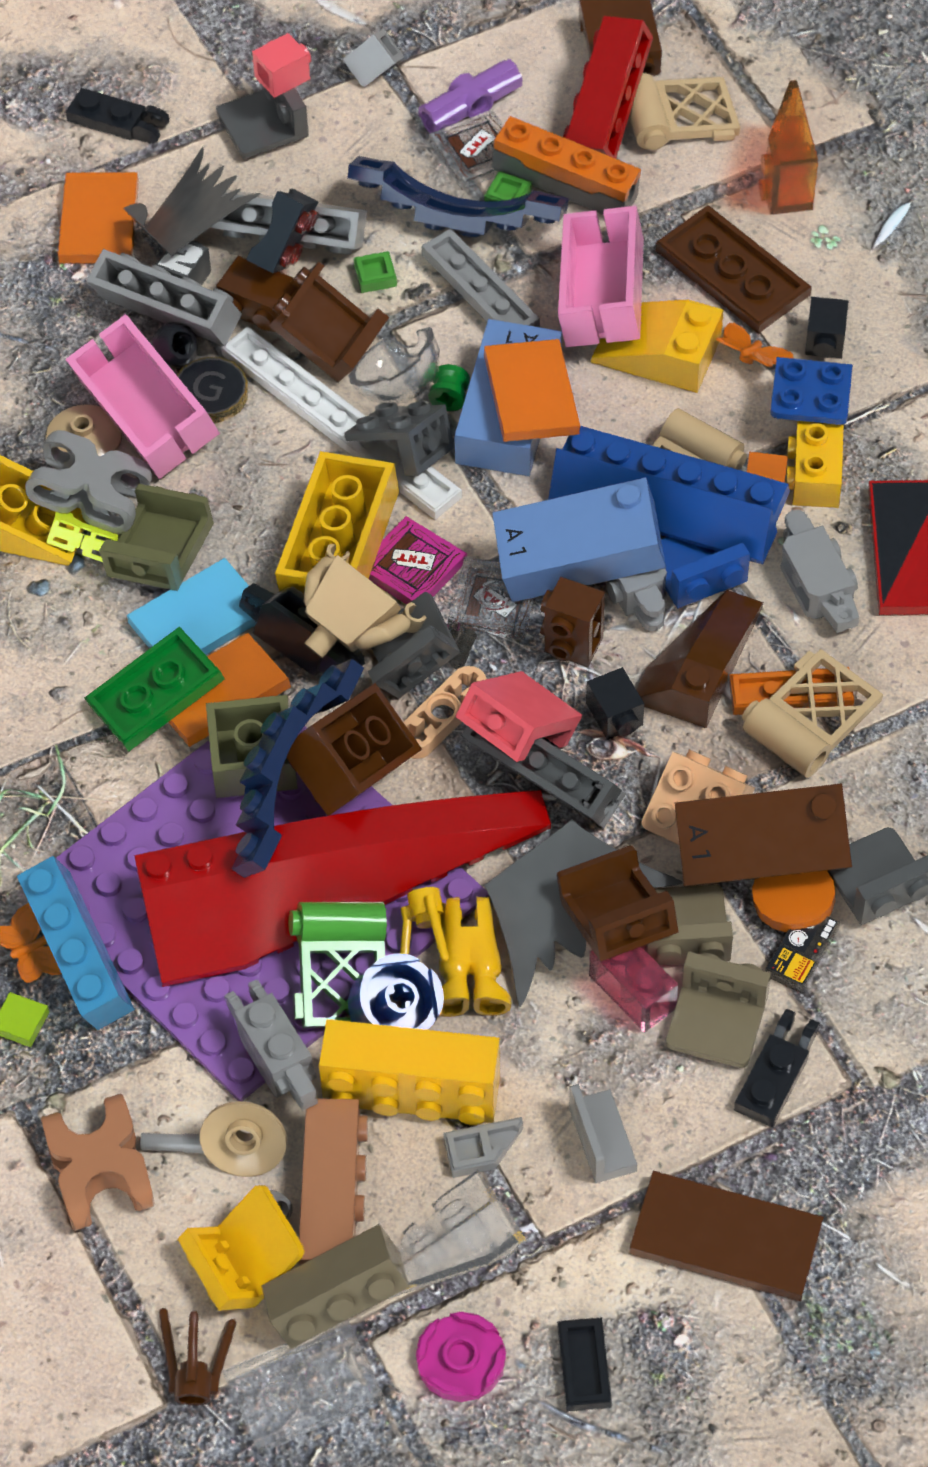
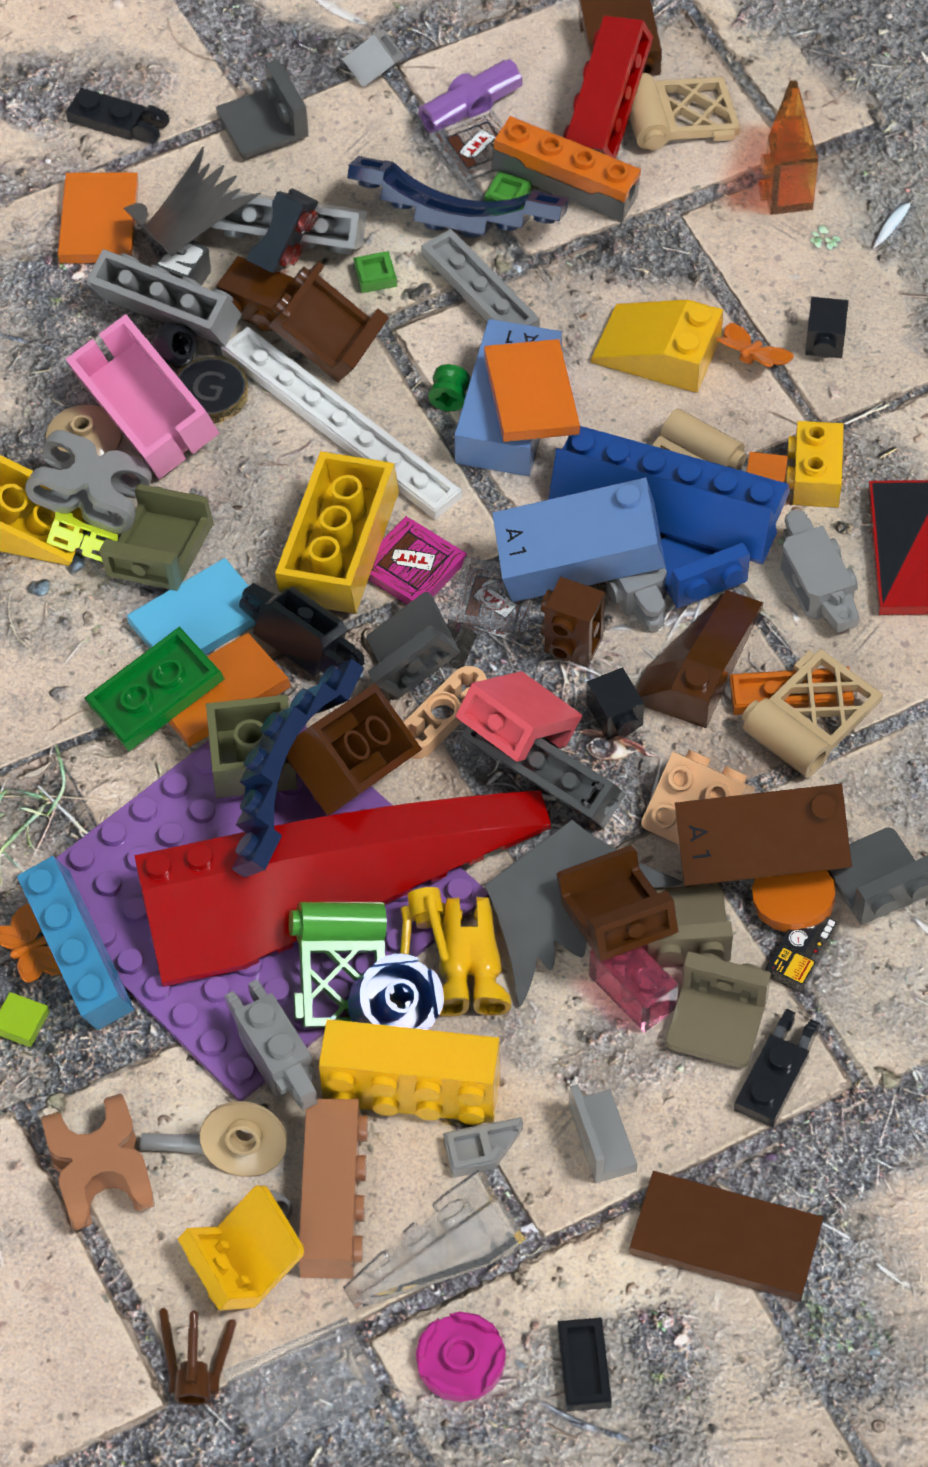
(281, 65): coral brick -> none
(335, 1286): dark tan brick -> none
(351, 608): tan torso -> none
(396, 370): clear cylinder -> none
(419, 428): dark grey bracket -> none
(599, 279): bright pink piece -> none
(733, 269): reddish brown tile -> none
(811, 391): blue bracket -> none

